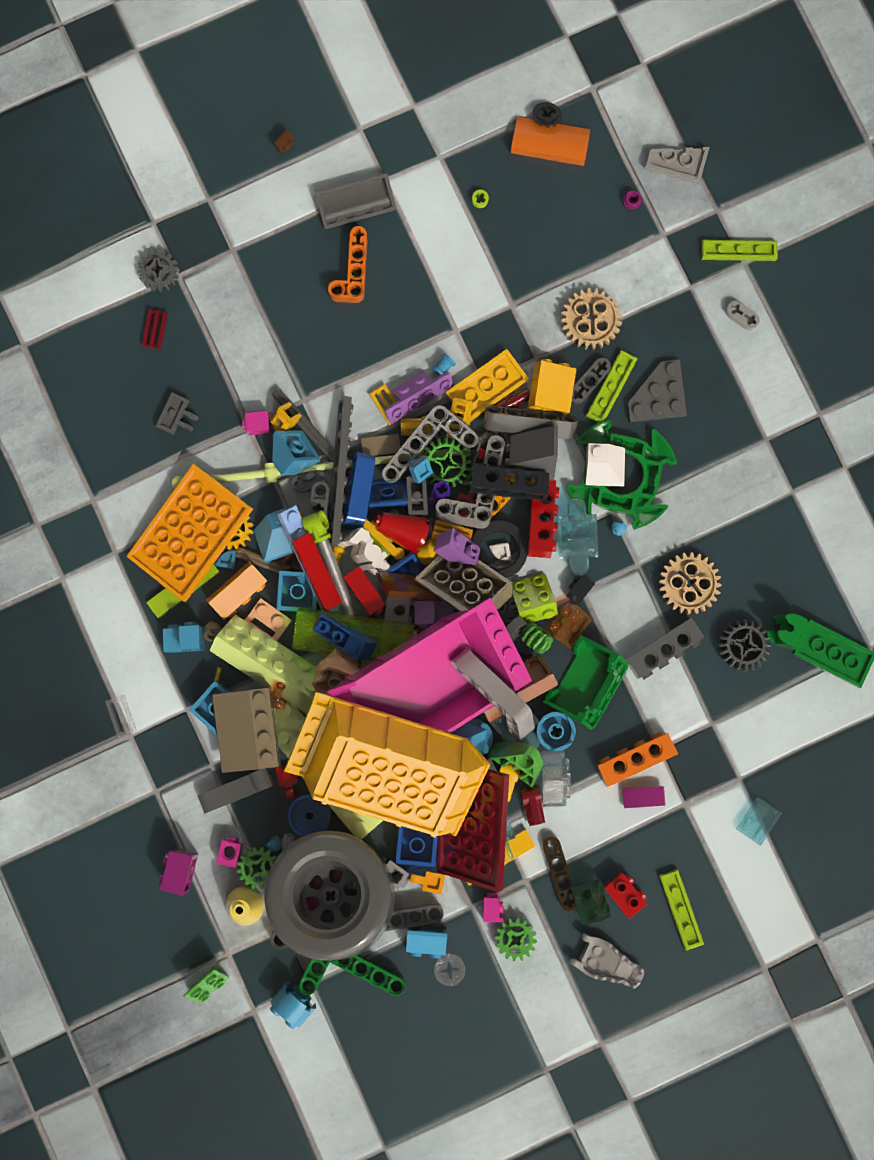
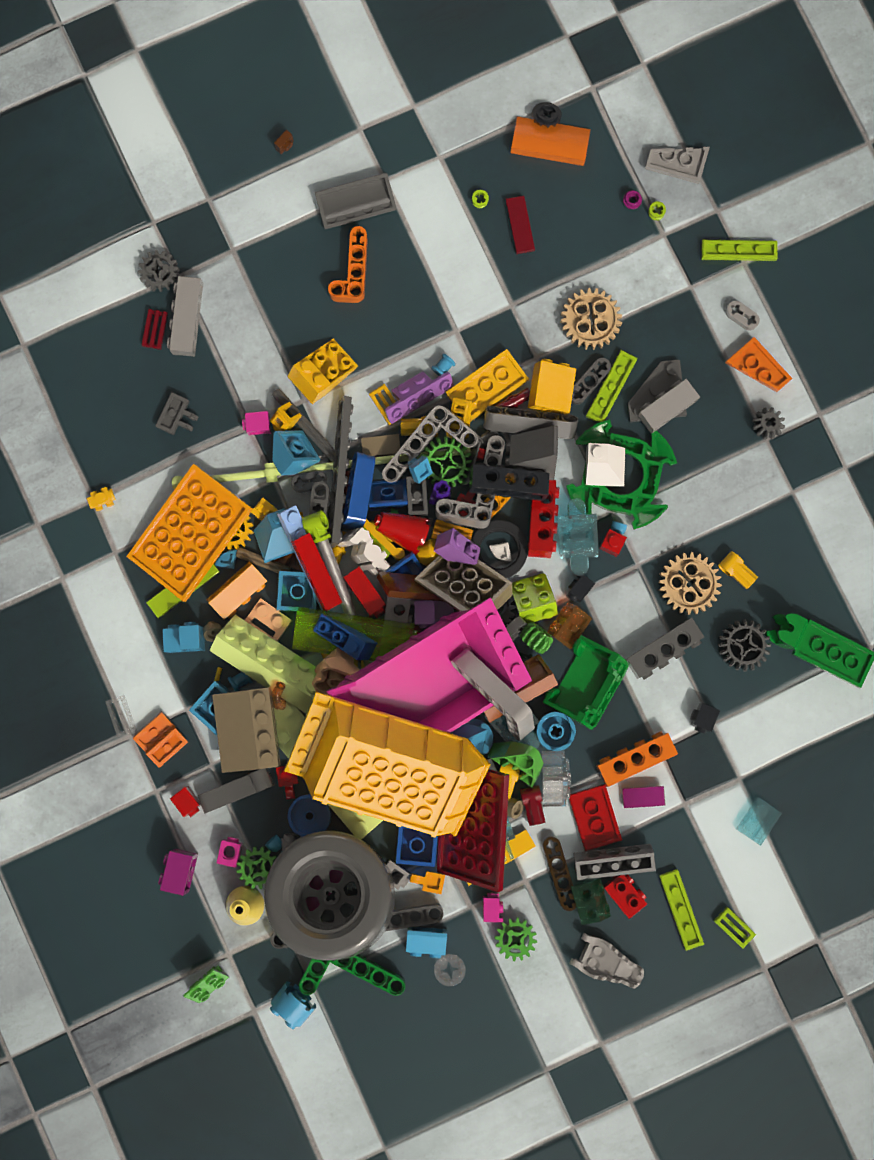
(98, 499): none -> yellow piece
(160, 739): none -> orange slope
(186, 316): none -> light grey brick
(186, 802): none -> red brick
(239, 681): none -> dark azure bush
(262, 509): none -> yellow tile
(321, 371): none -> yellow slope
(515, 808): none -> dark tan tile
(520, 225): none -> dark red tile
(595, 817): none -> red tile
(613, 543): none -> red brick
(614, 861): none -> dark grey brick
(659, 205): none -> lime bush
(668, 405): none -> light grey brick
(704, 718): none -> black brick
(722, 916): none -> lime tile
(733, 566): none -> yellow piece
(759, 365): none -> orange wing
(761, 420): none -> dark grey gear

